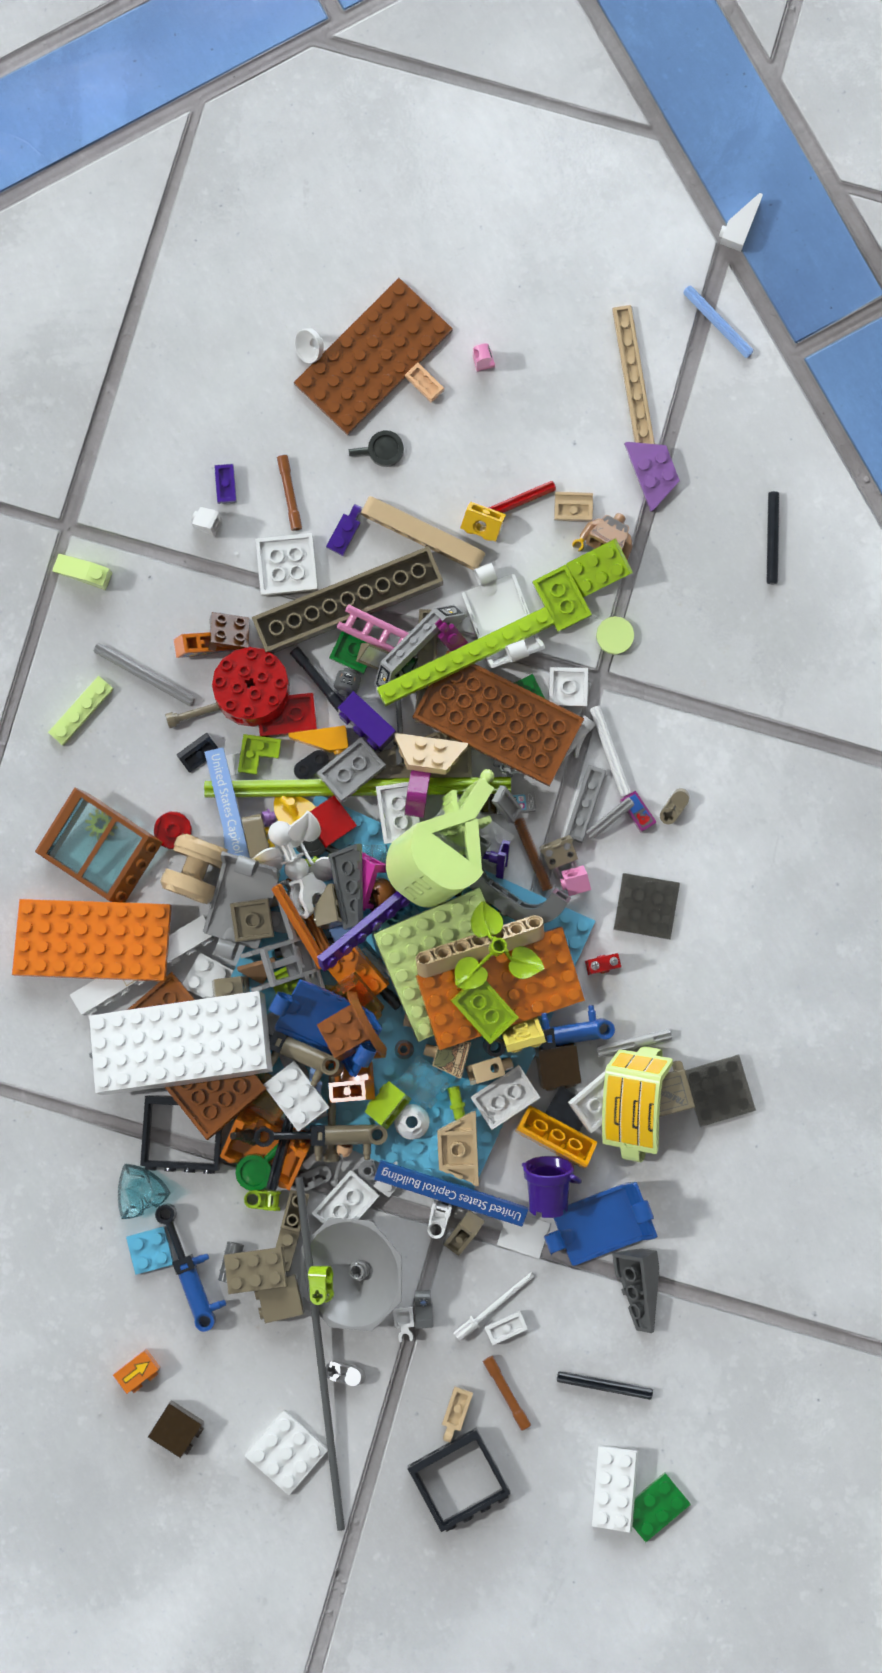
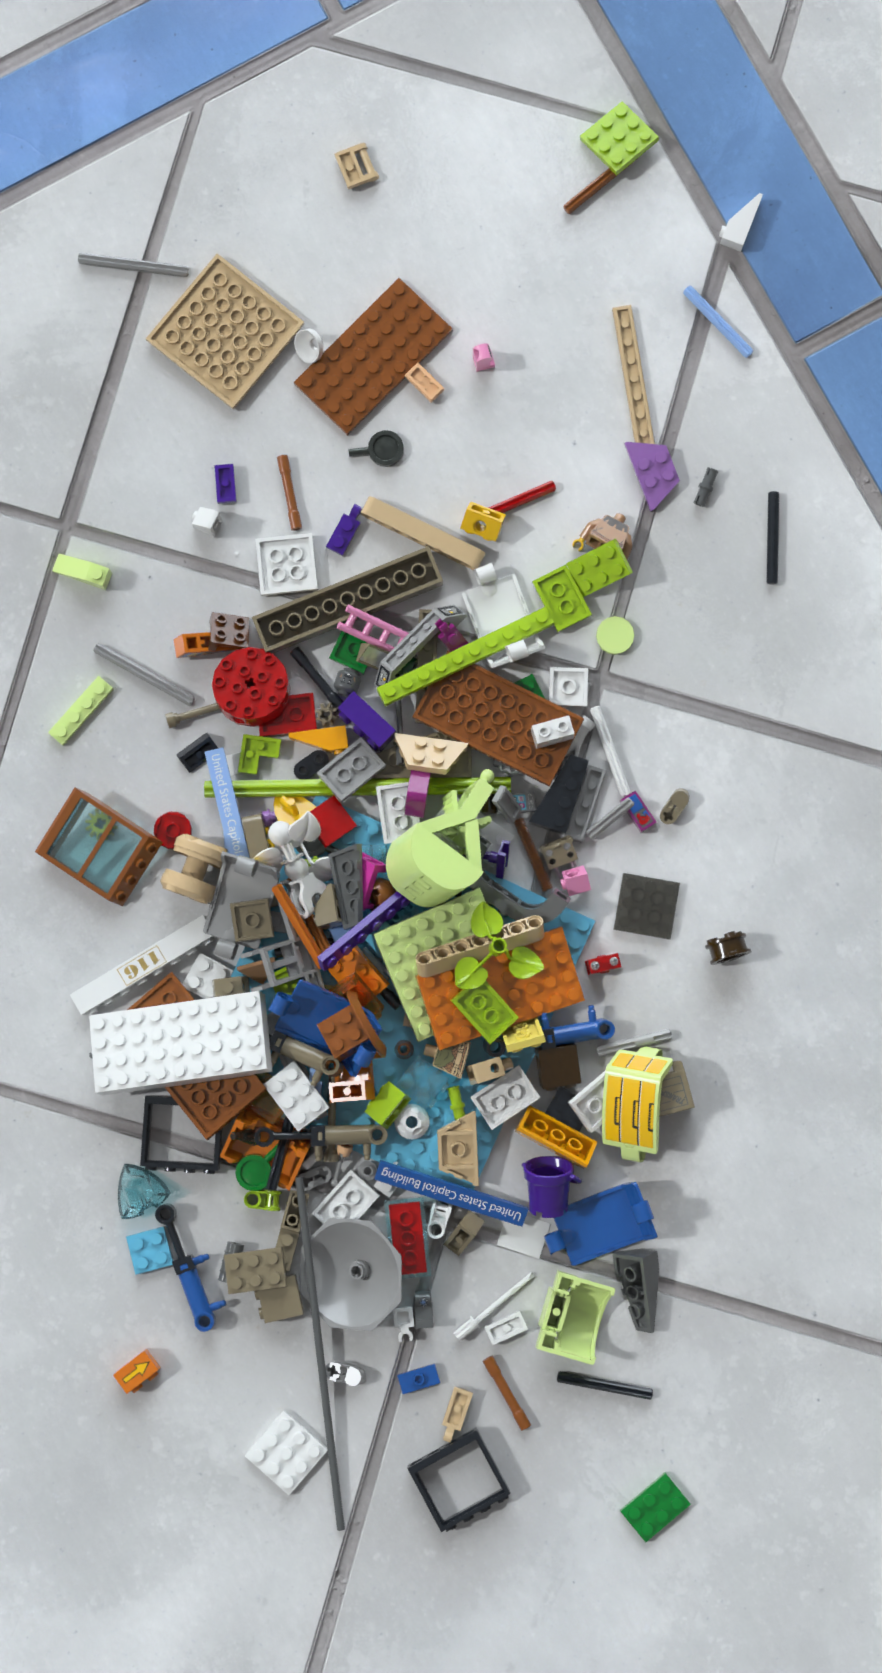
(92, 940): orange plate -> none
(133, 264): none -> light grey axle
(176, 1429): dark brown piece -> none
(225, 331): none -> tan plate
(320, 1283): lime piece -> none
(325, 719): none -> dark tan gear
(350, 168): none -> tan plate
(409, 1234): none -> red brick
(418, 1378): none -> blue plate
(552, 732): none -> white brick
(559, 801): none -> black wedge
(573, 506): tan plate -> none
(574, 1316): none -> yellowish green piece
(589, 190): none -> dark orange axle
(615, 1489): white plate -> none
(619, 138): none -> lime plate
(705, 487): none -> dark grey pin
(719, 1090): clear smoke plate -> none
(727, 948): none -> dark brown wheel

